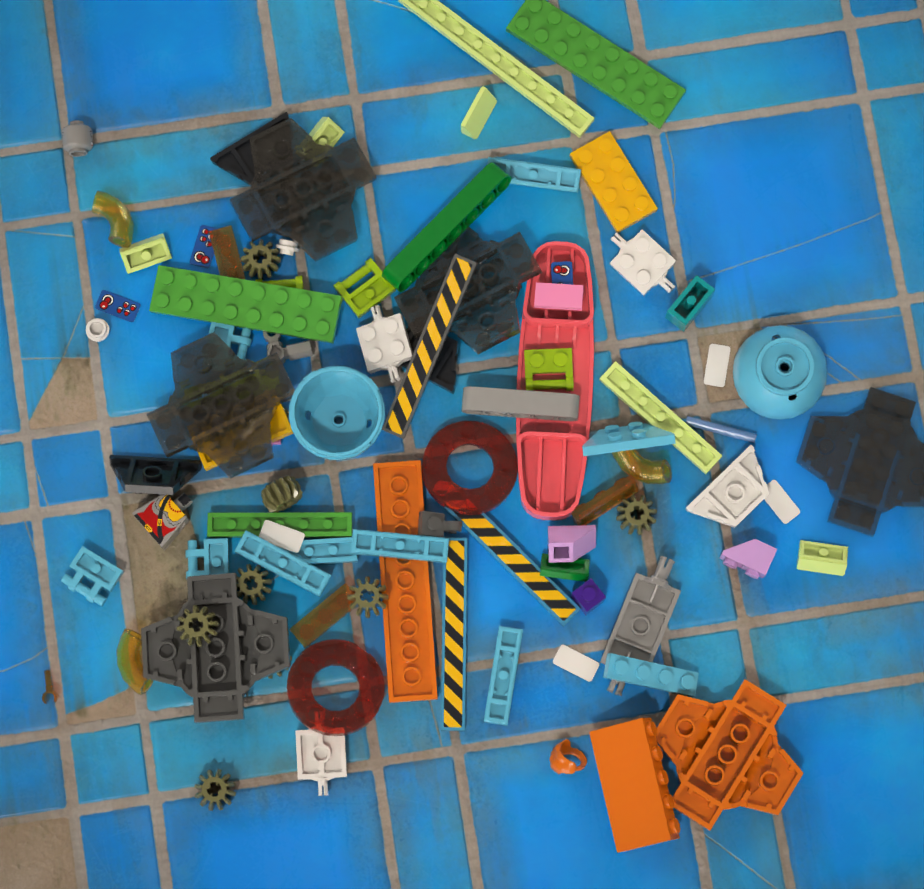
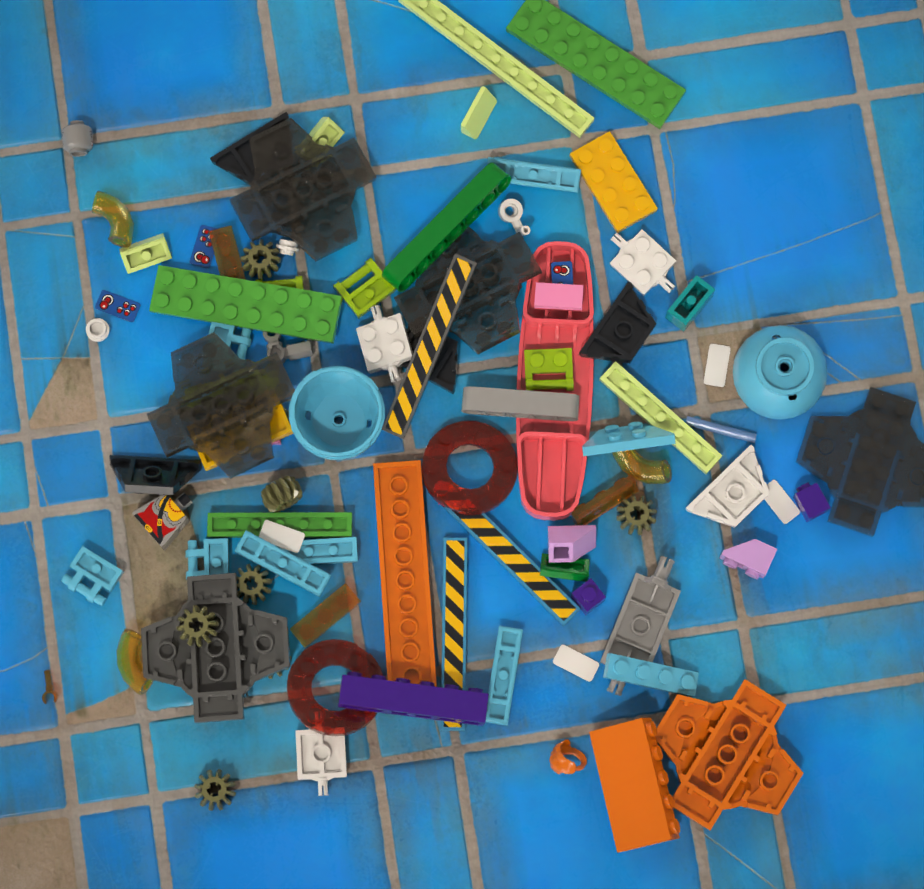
(370, 589): olive gear -> none
(399, 546): medium azure plate -> none
(413, 700): none -> dark purple brick
(434, 525): dark grey plate -> none
(515, 217): none -> white plate
(620, 330): none -> black wing
(811, 501): none -> dark purple brick
(822, 558): yellowish green slope -> none

